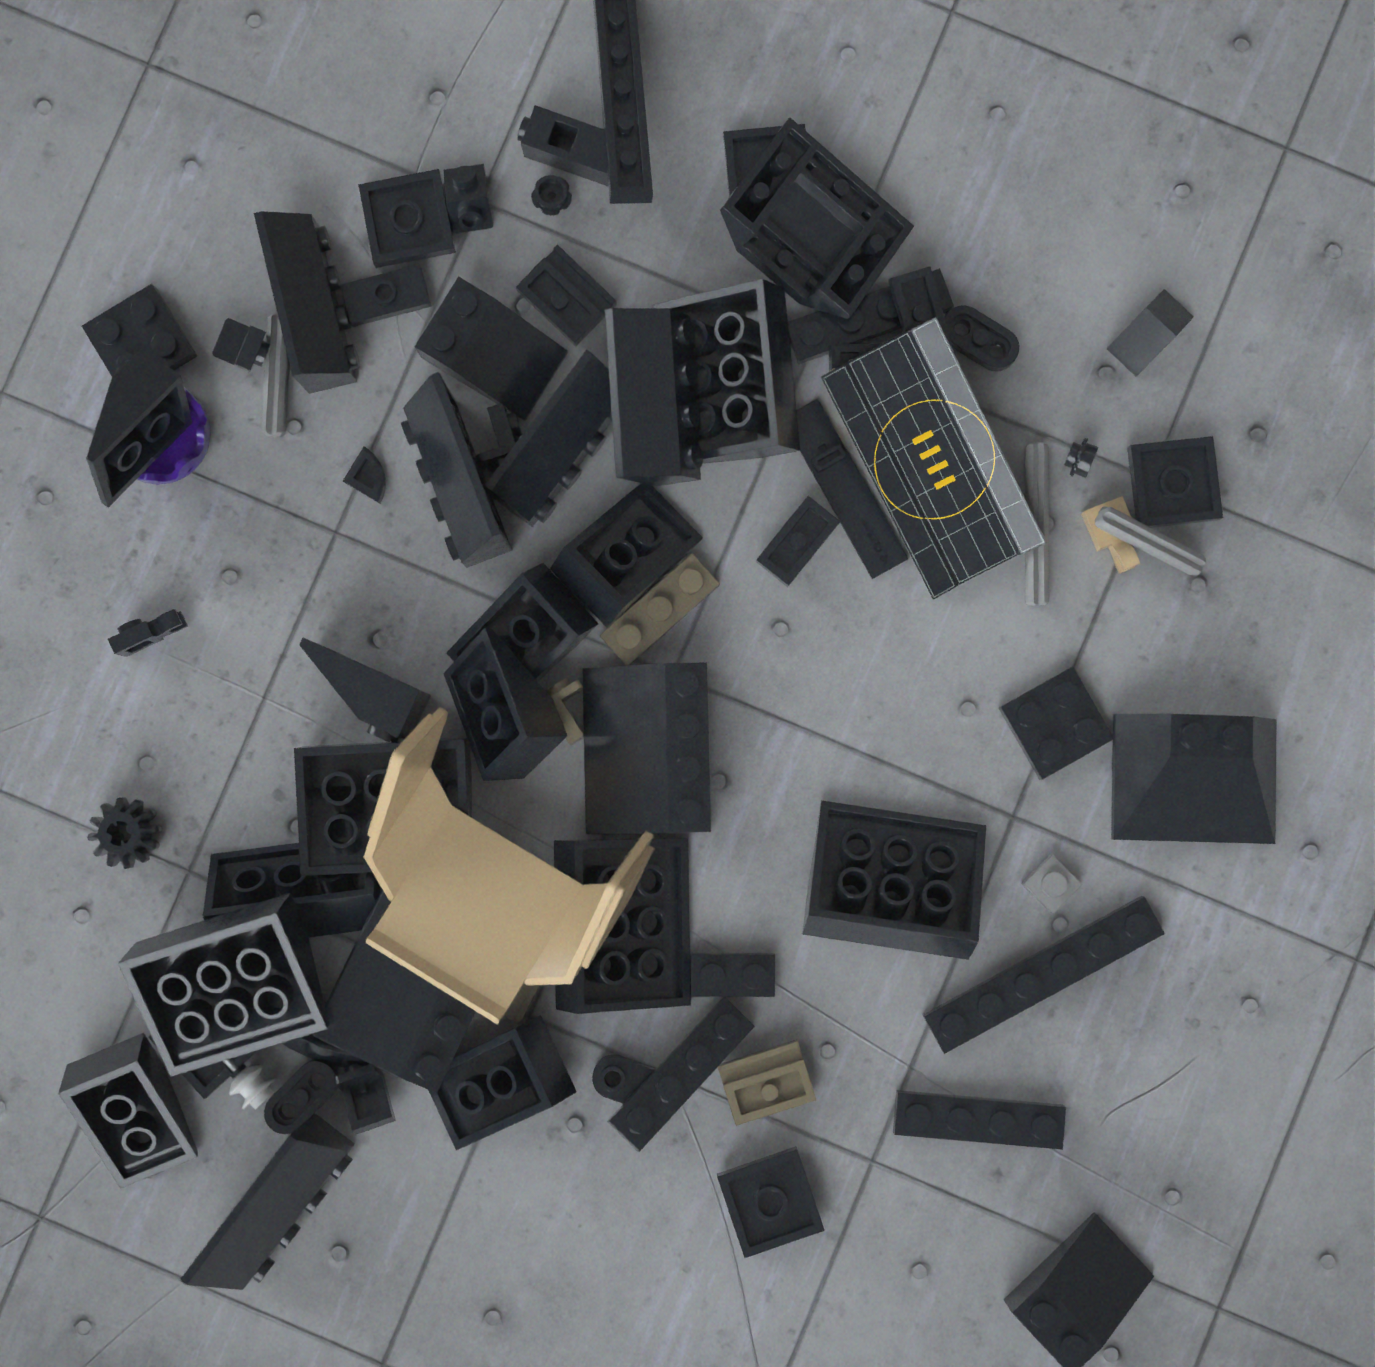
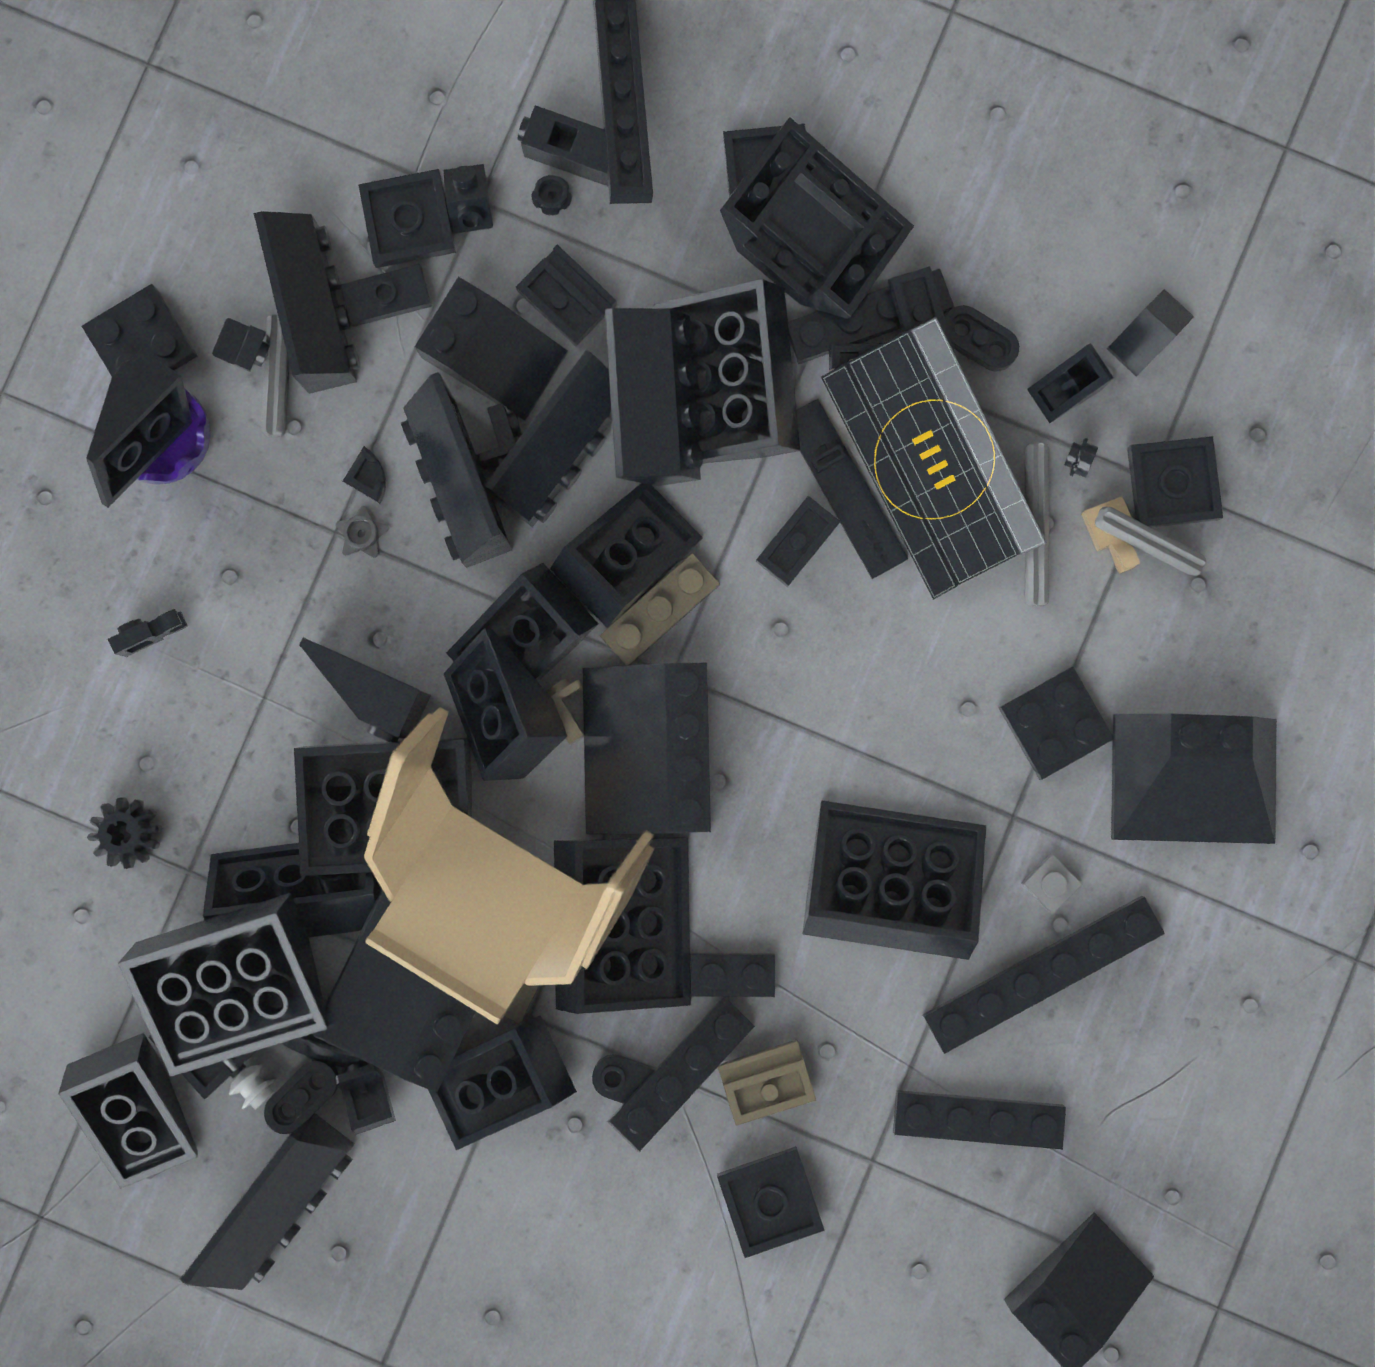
(351, 528): none -> flat silver plate
(1071, 383): none -> black slope

